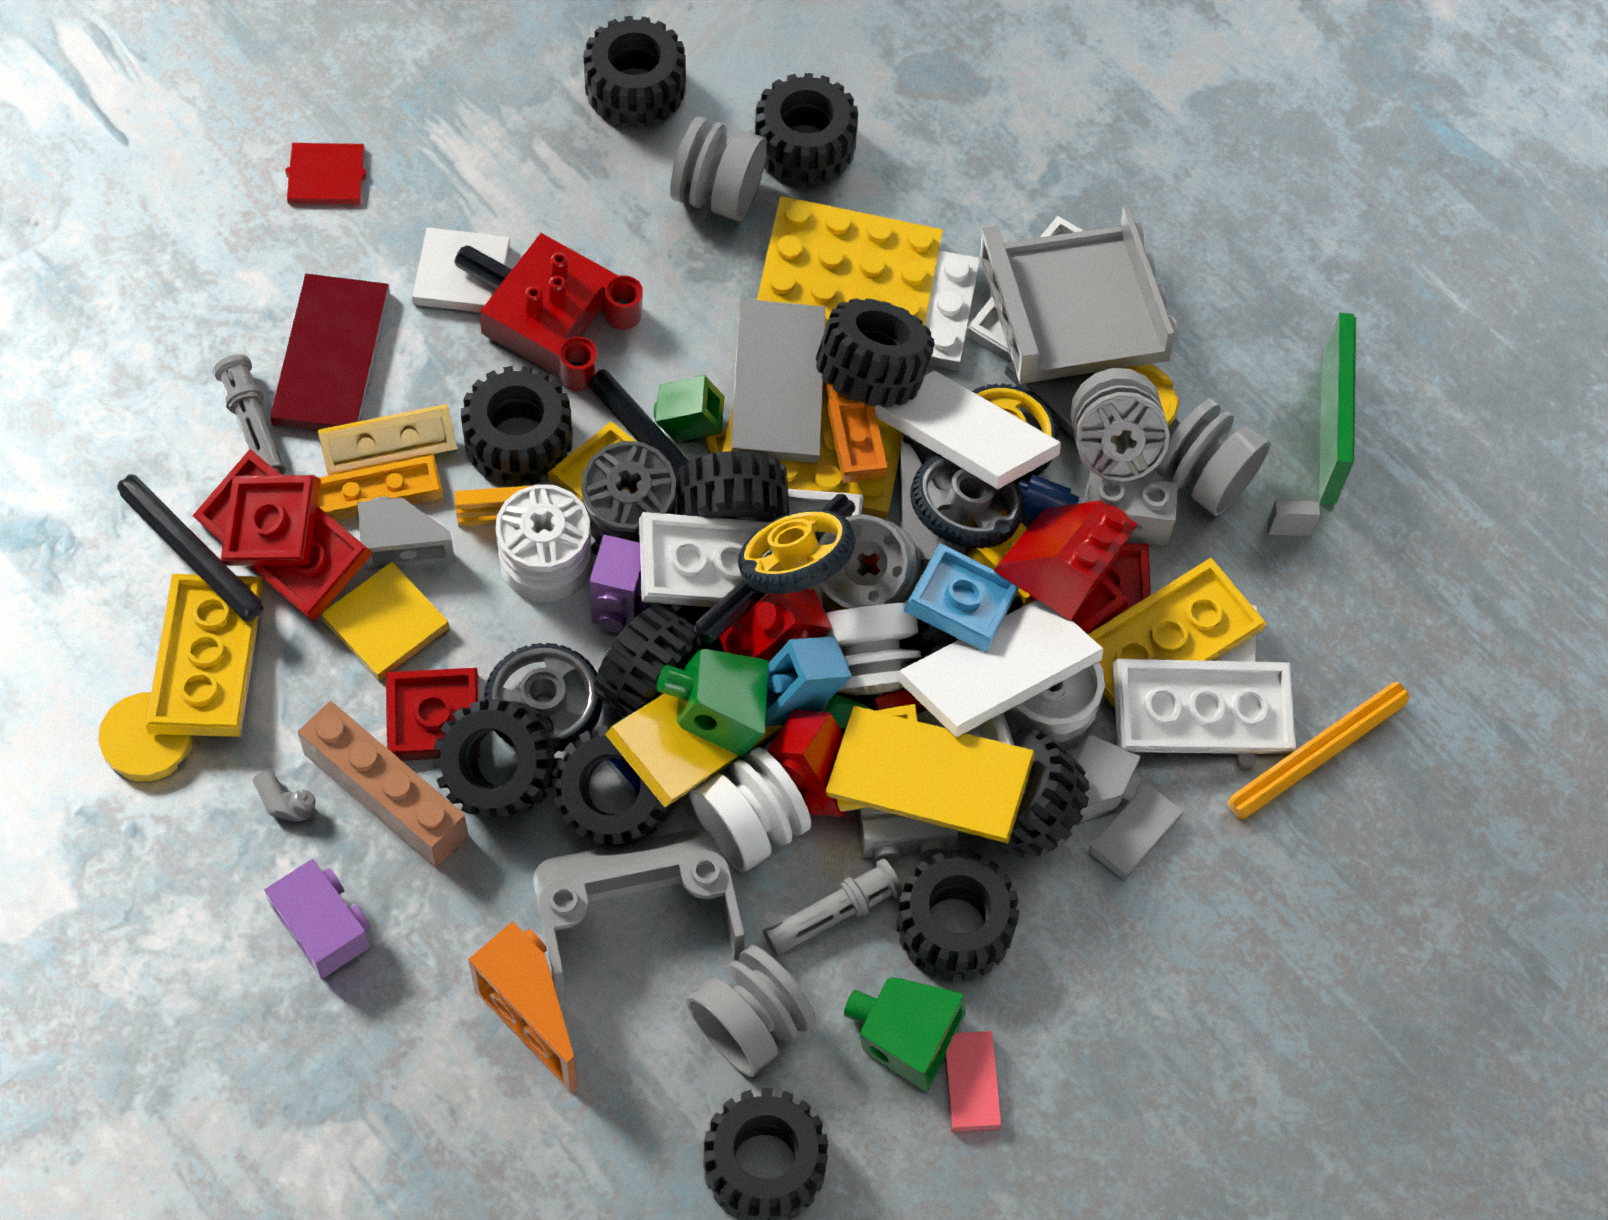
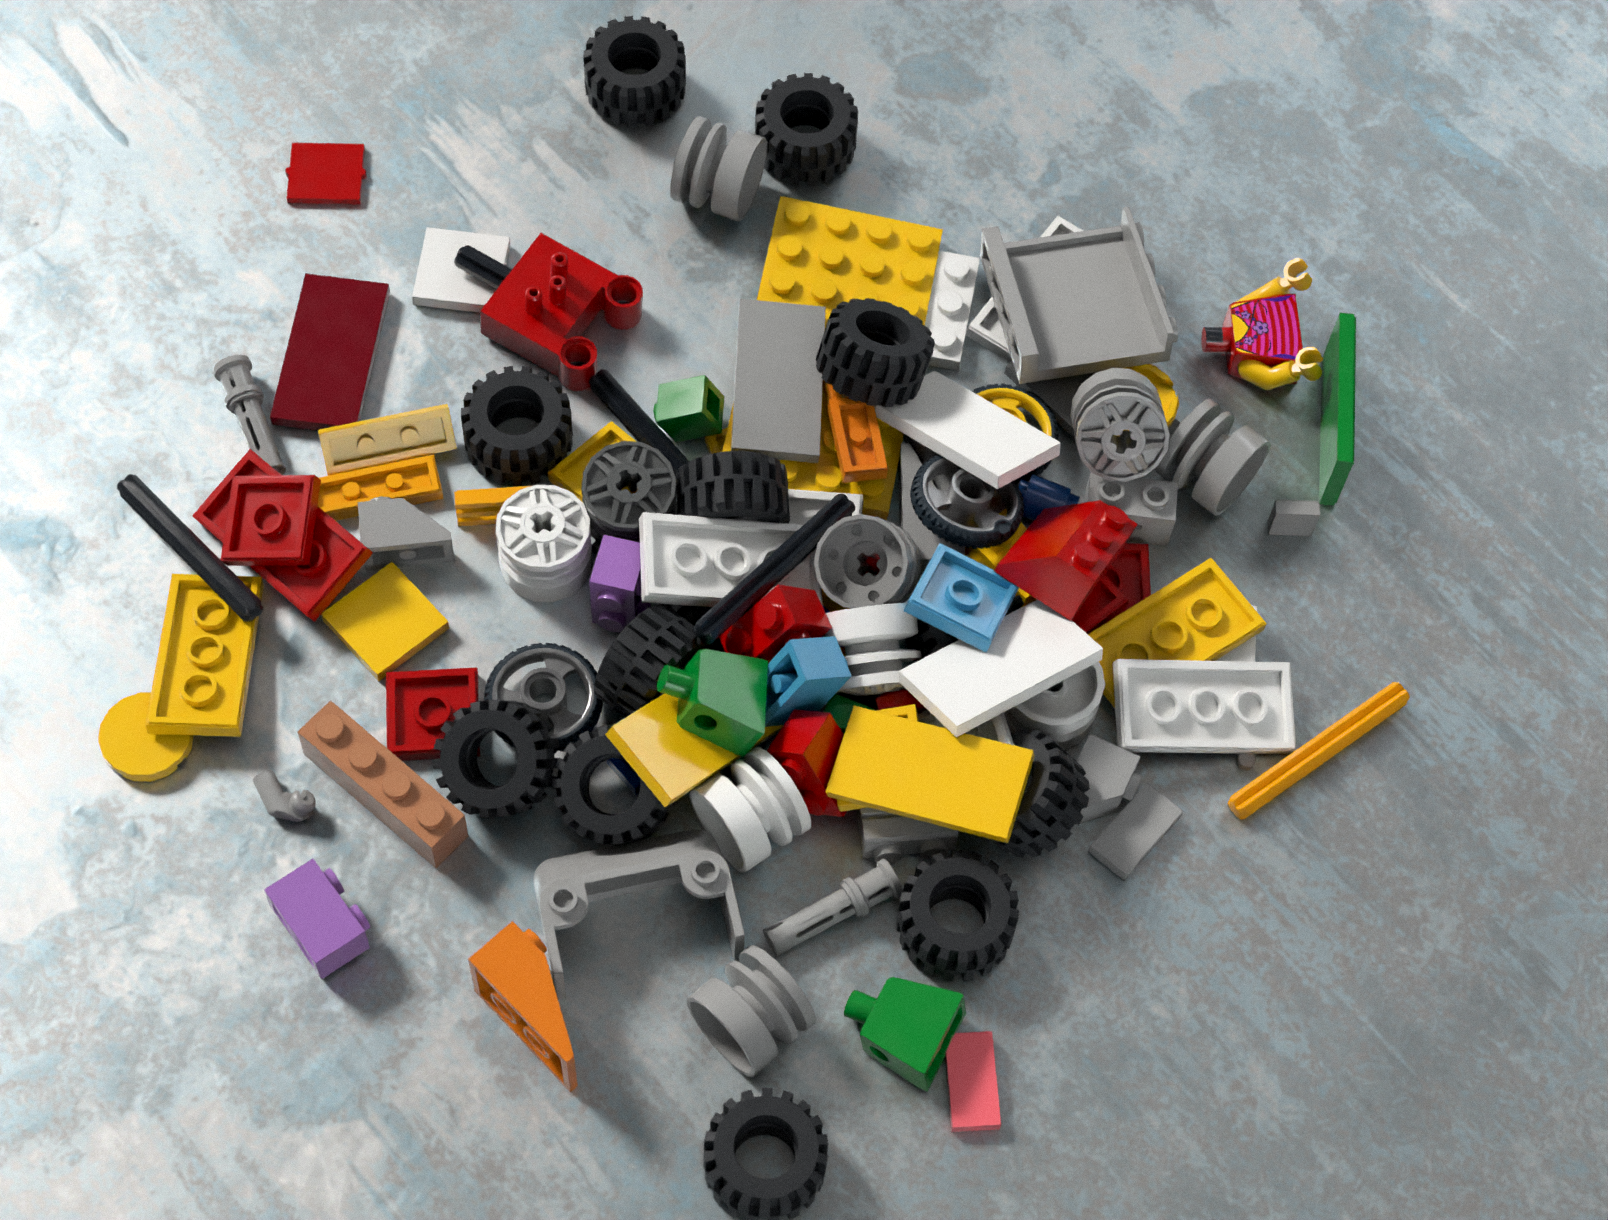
(796, 557): wheel -> none
(1265, 335): none -> torso

